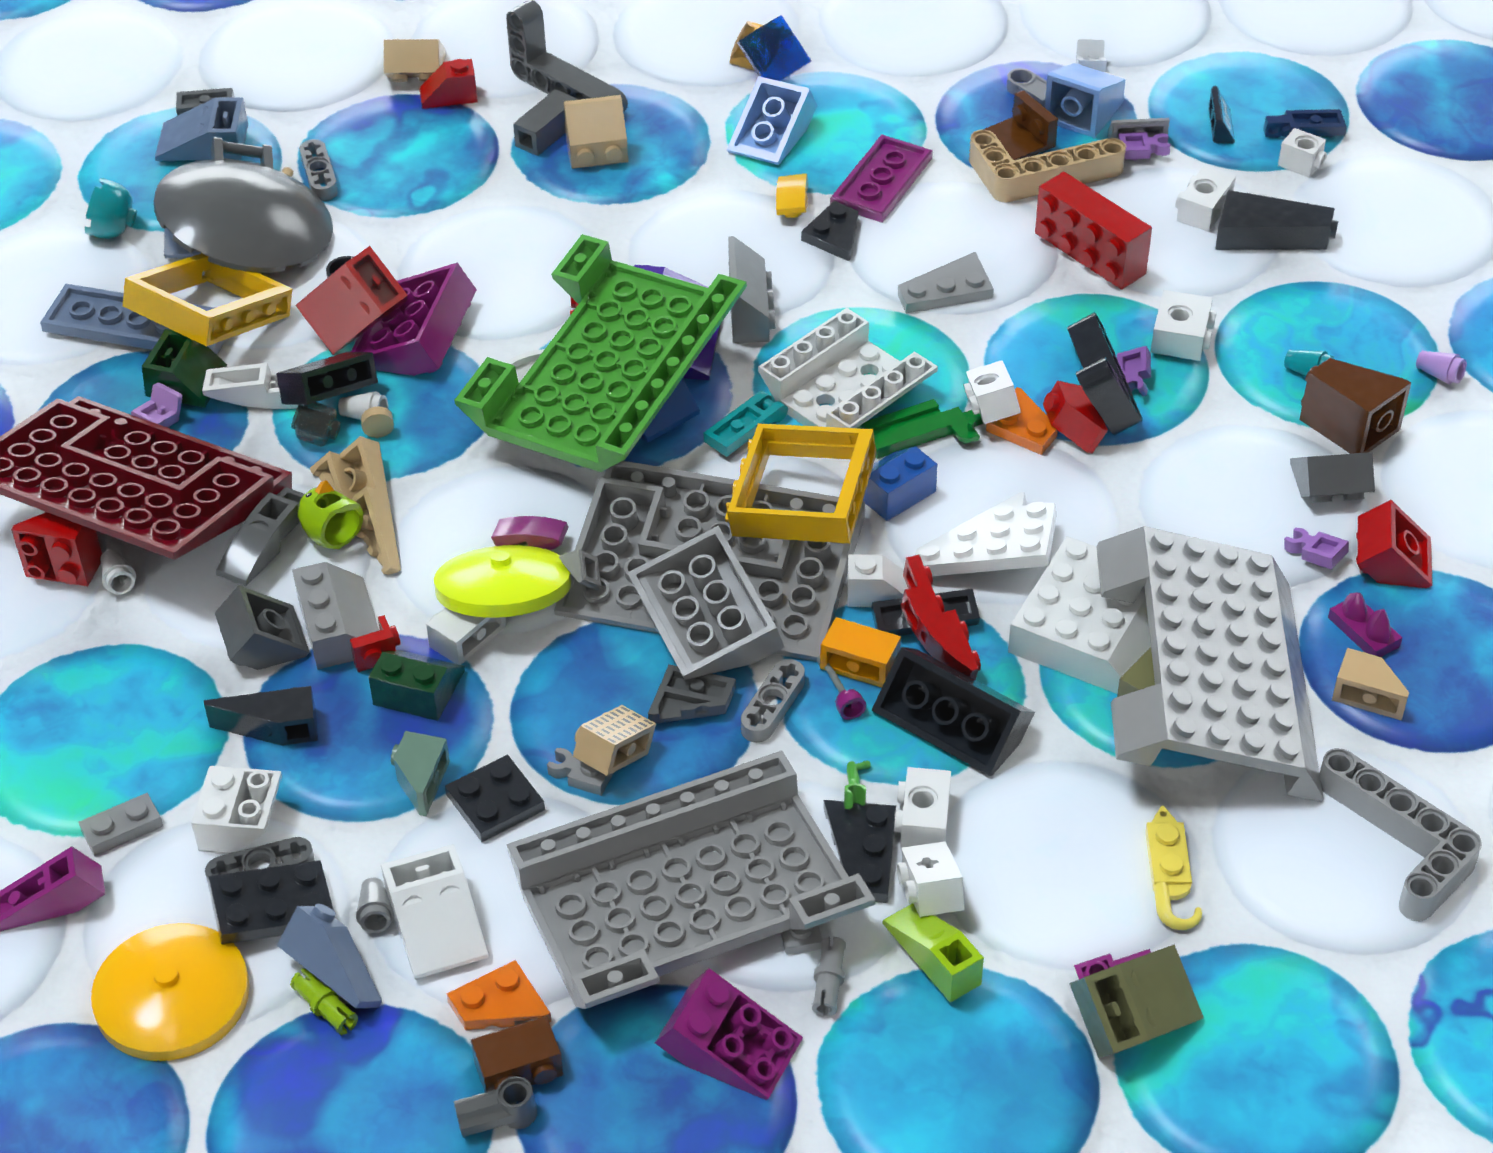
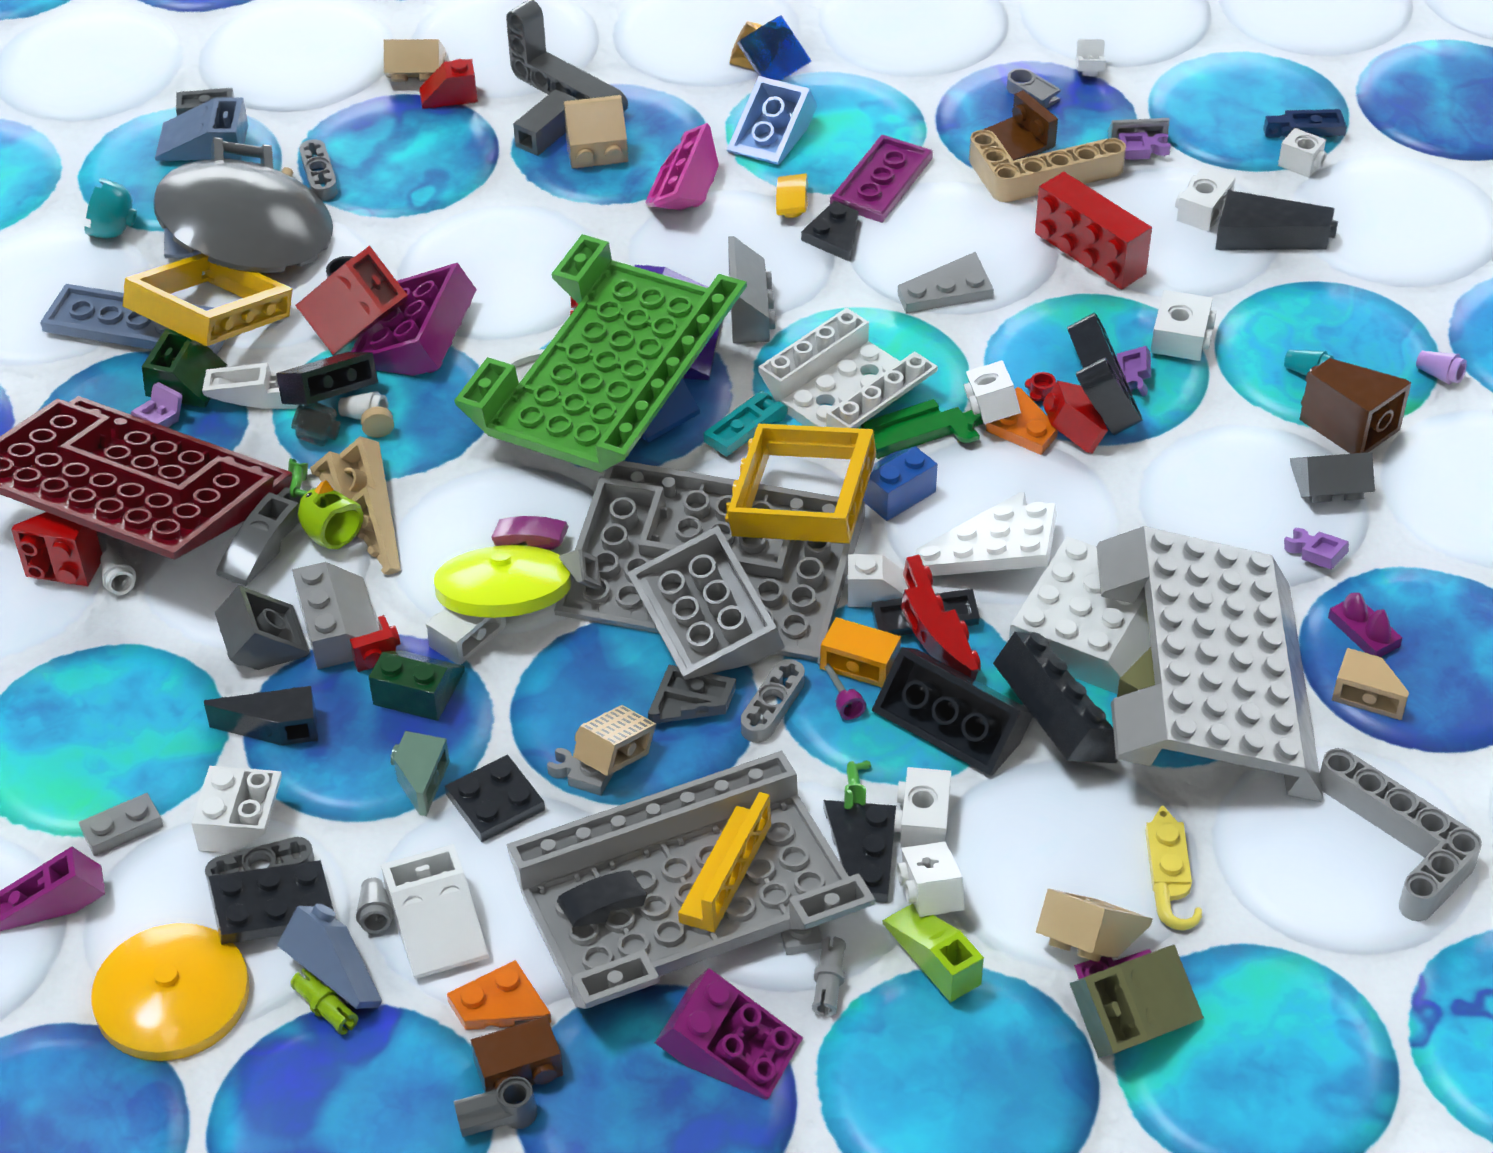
(299, 474): none -> bright green piece
(594, 899): none -> black slope
(686, 172): none -> dark pink wedge
(726, 865): none -> yellow fence
(1040, 385): none -> red plate
(1056, 699): none -> black slope
(1083, 98): light blue slope -> none
(1089, 925): none -> tan slope
(1220, 118): black slope -> none
(1393, 547): red slope -> none

